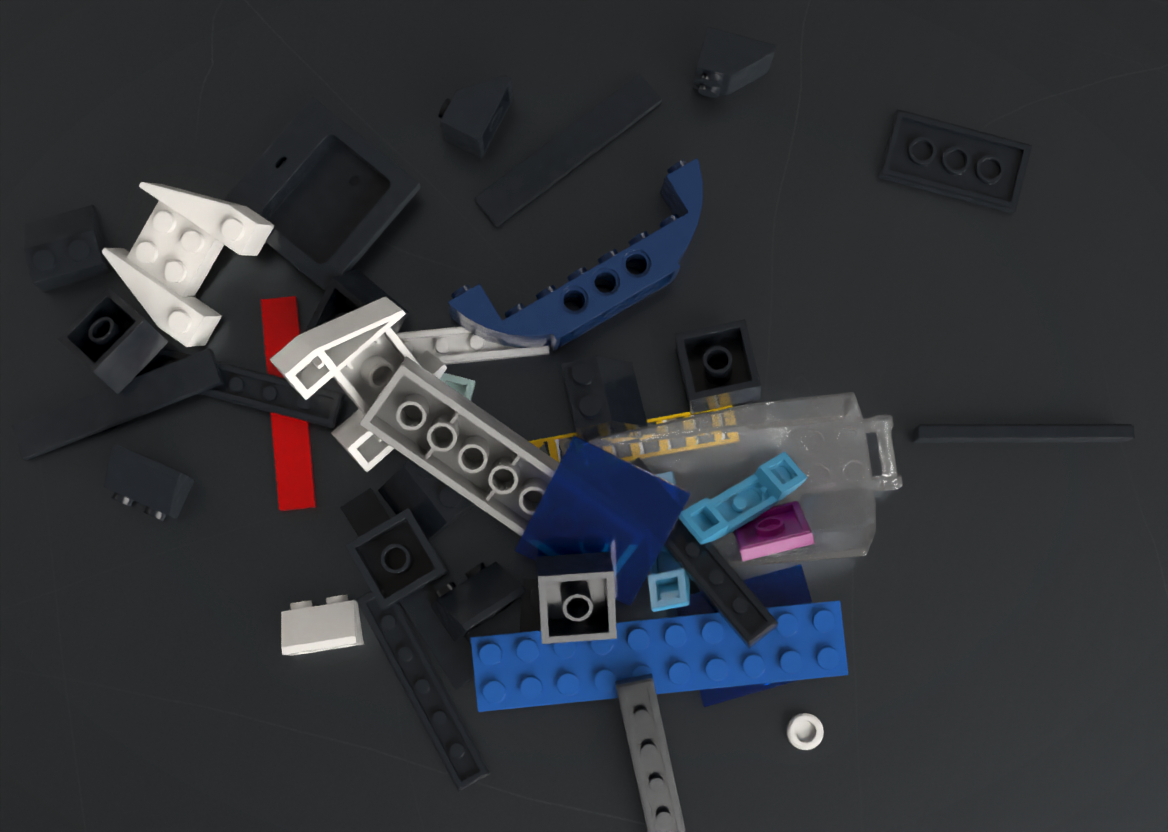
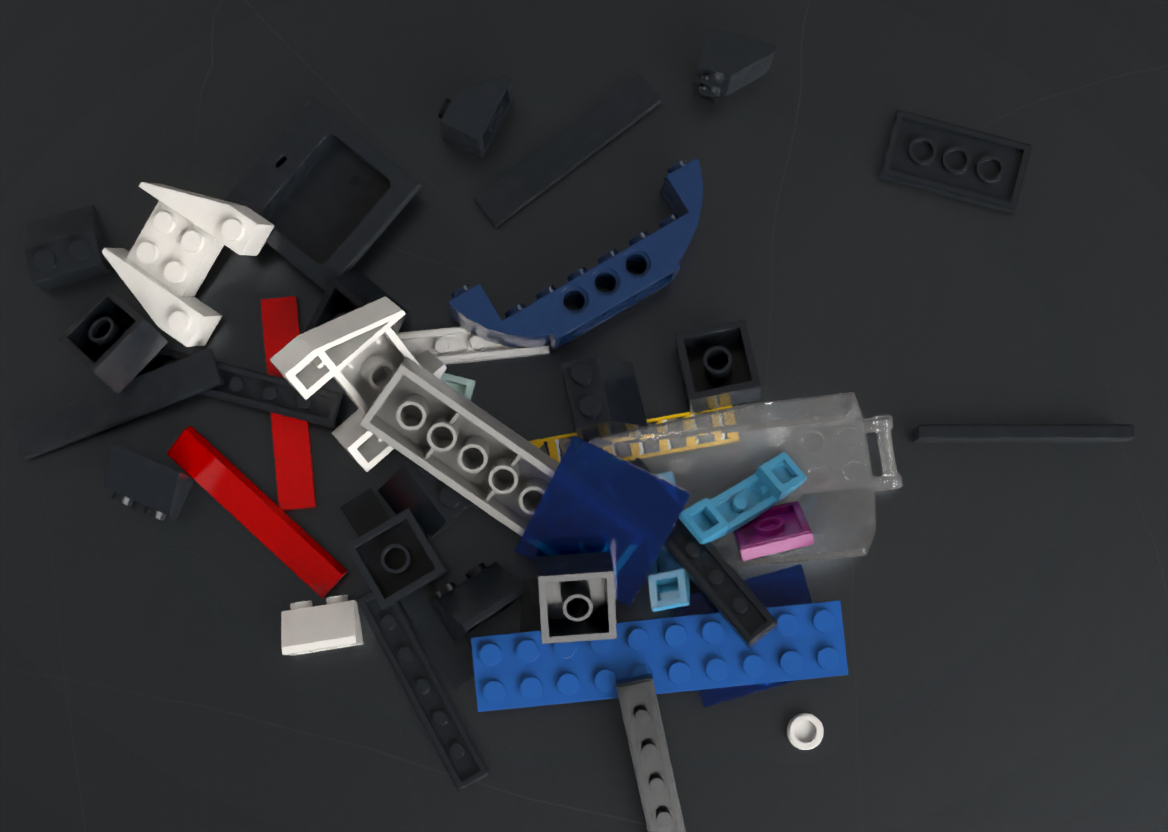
(256, 512): none -> red tile

